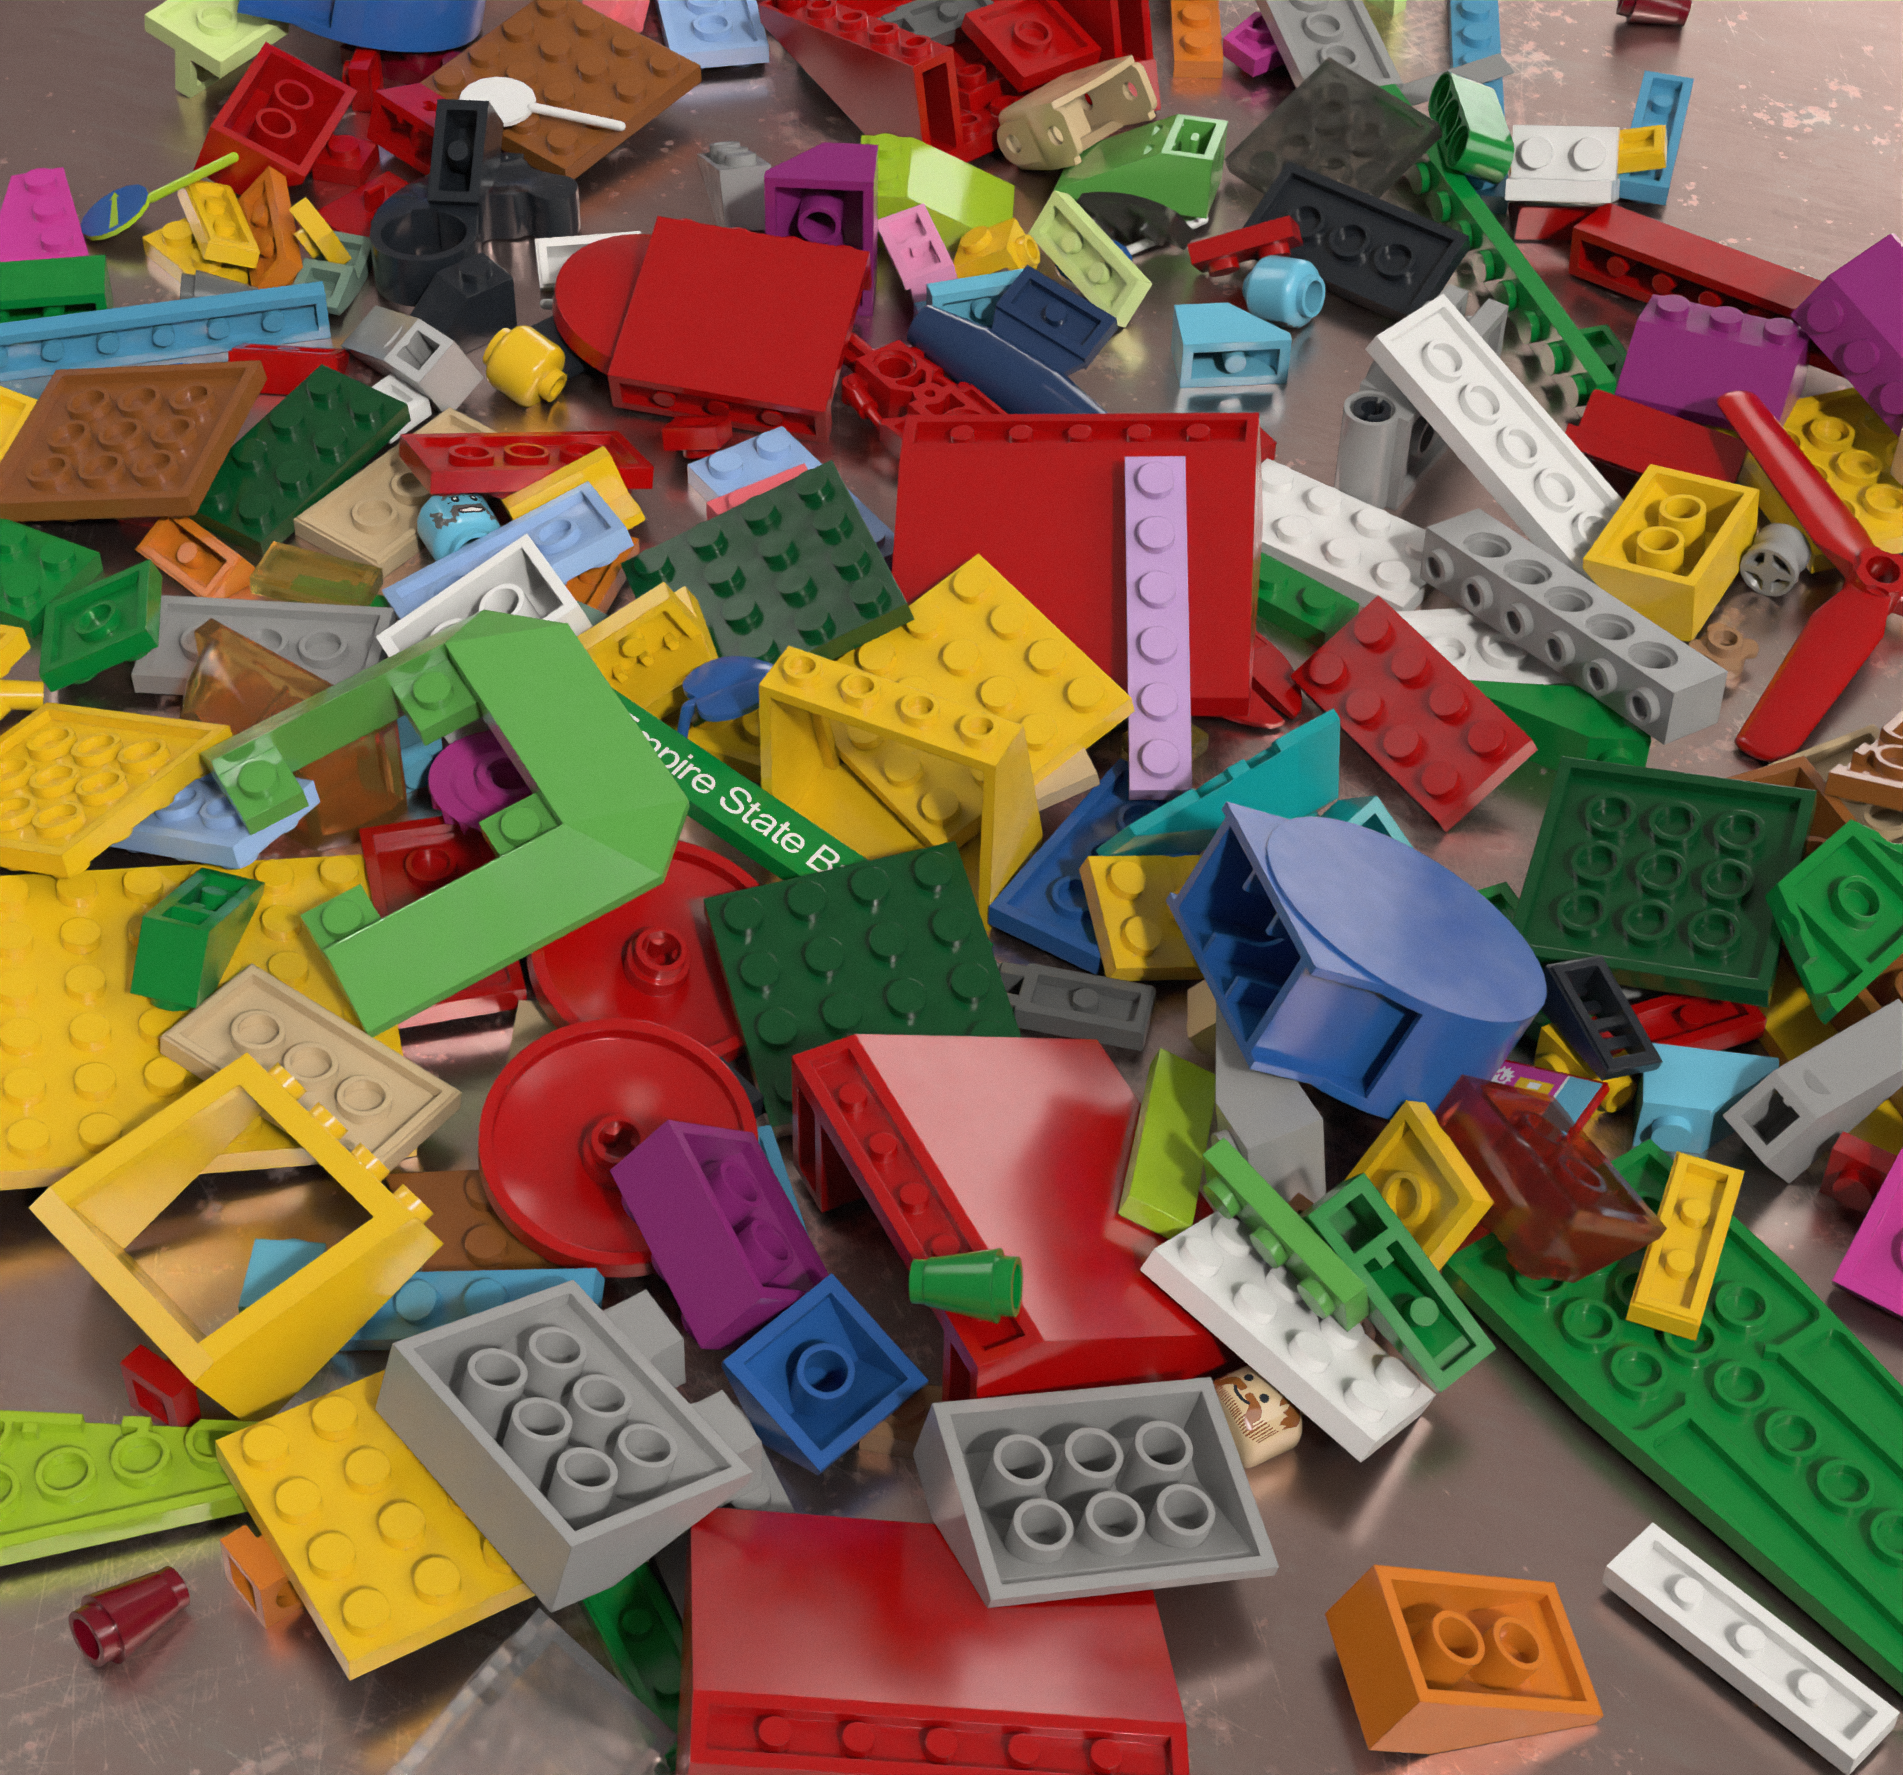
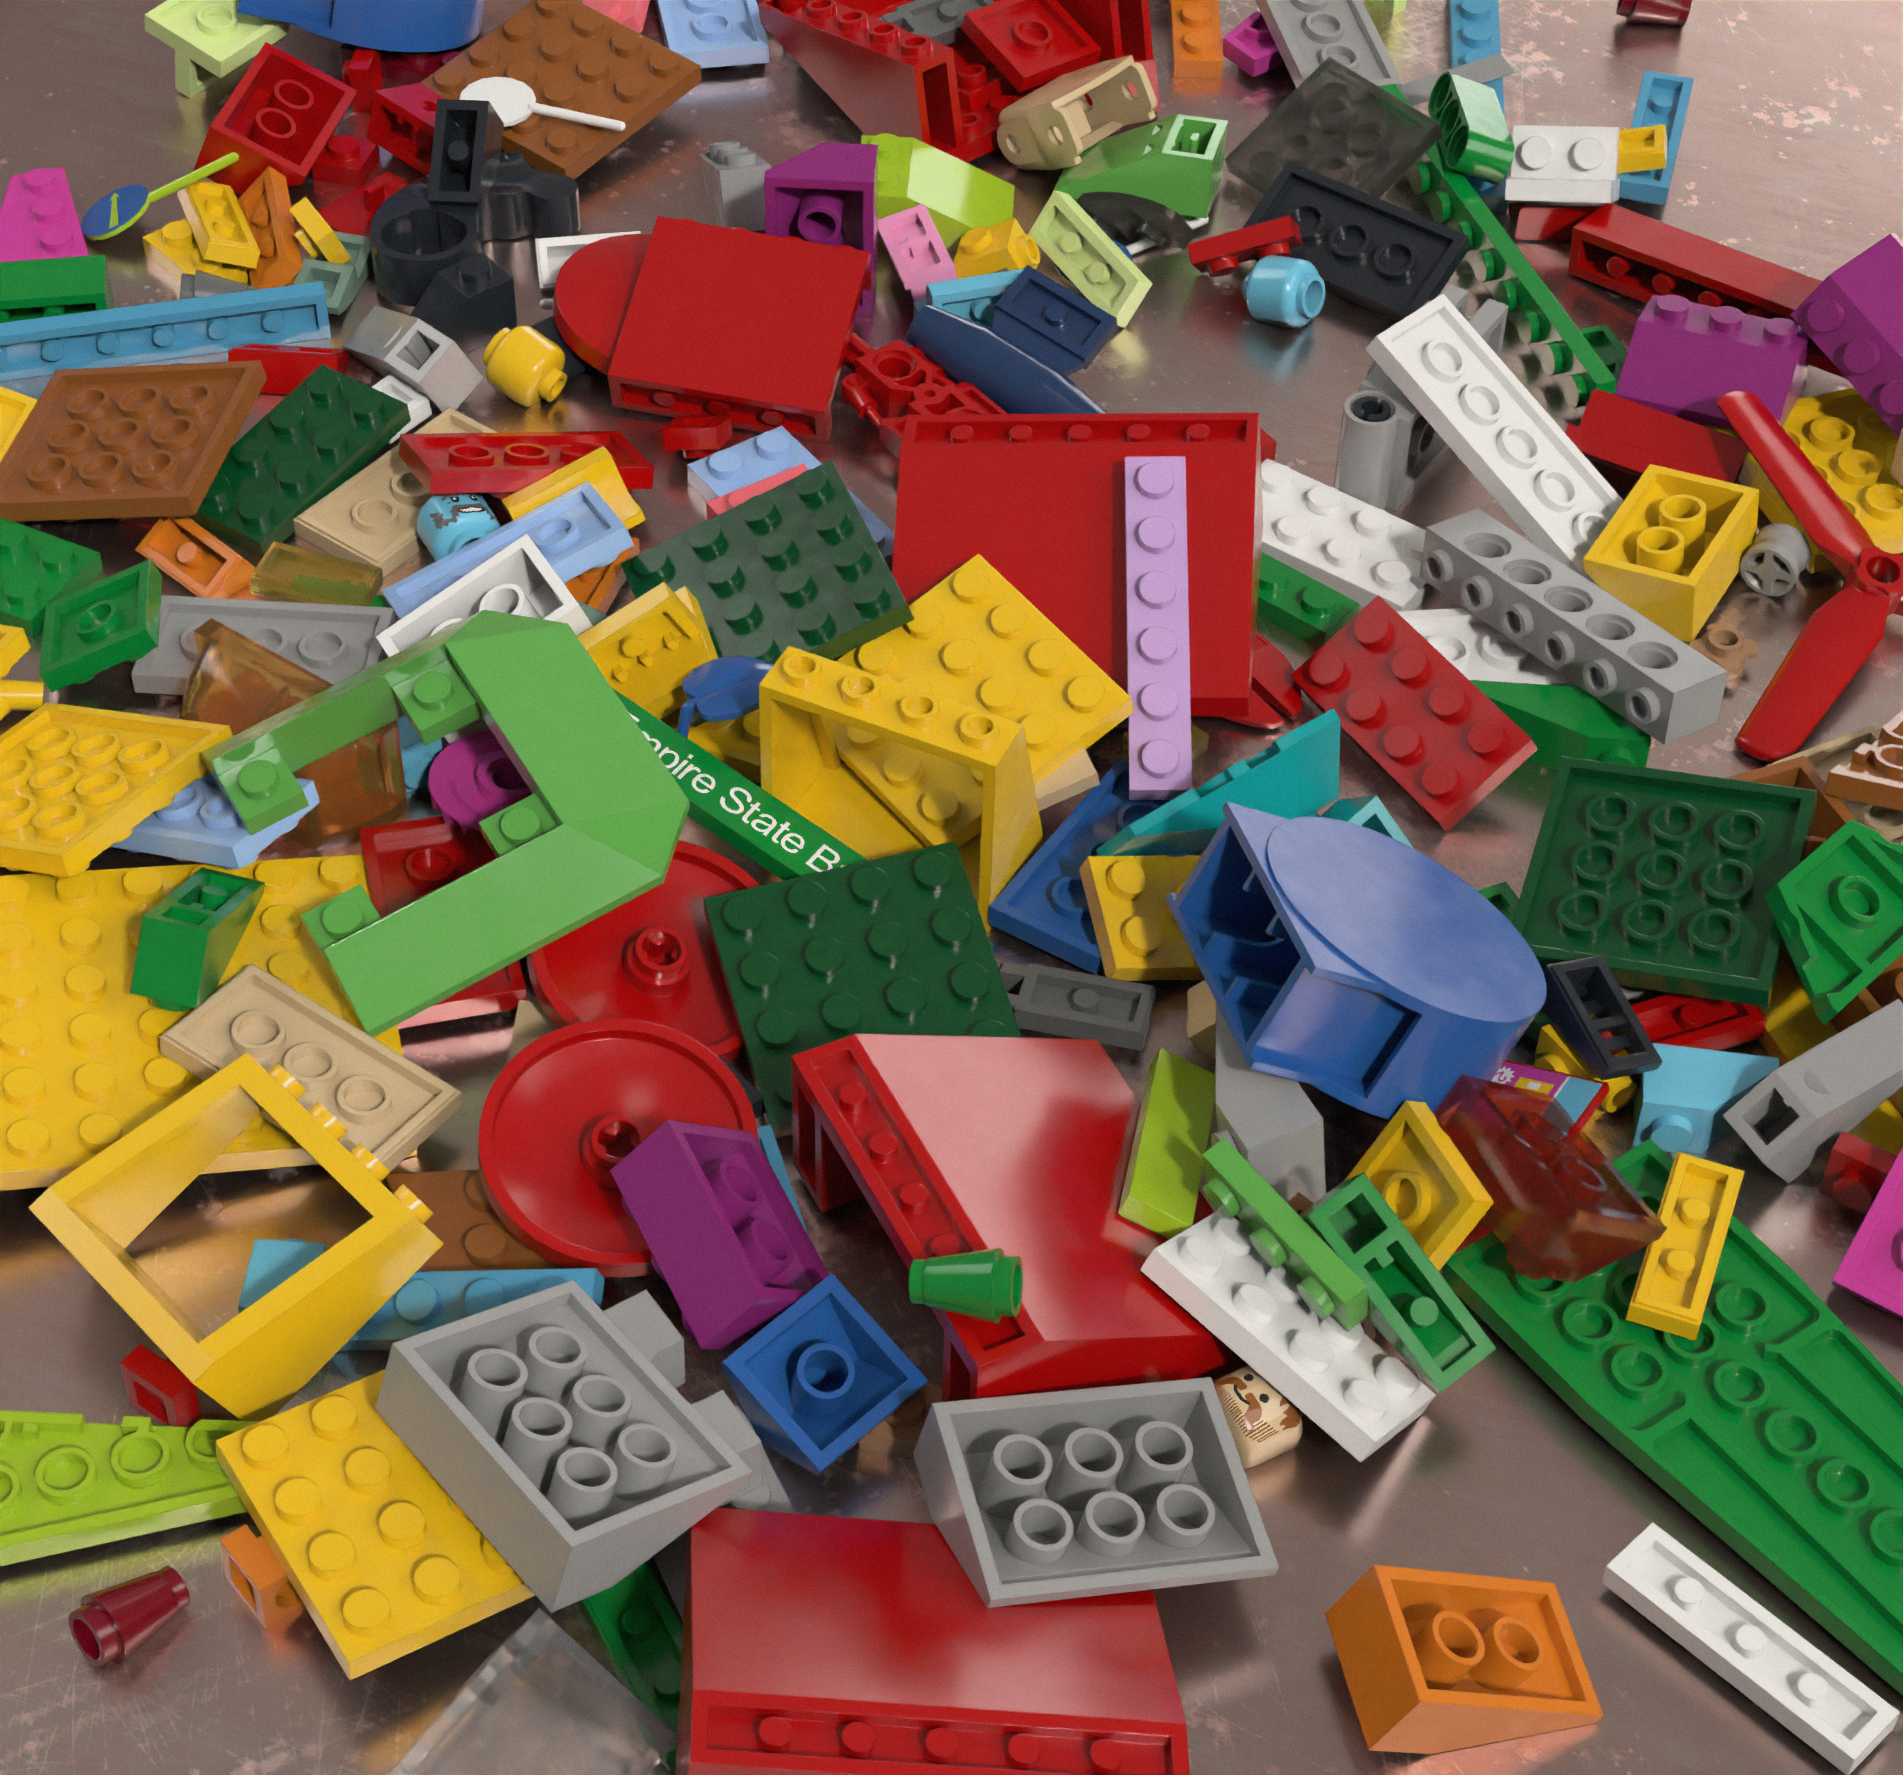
(1227, 347): medium azure slope -> none

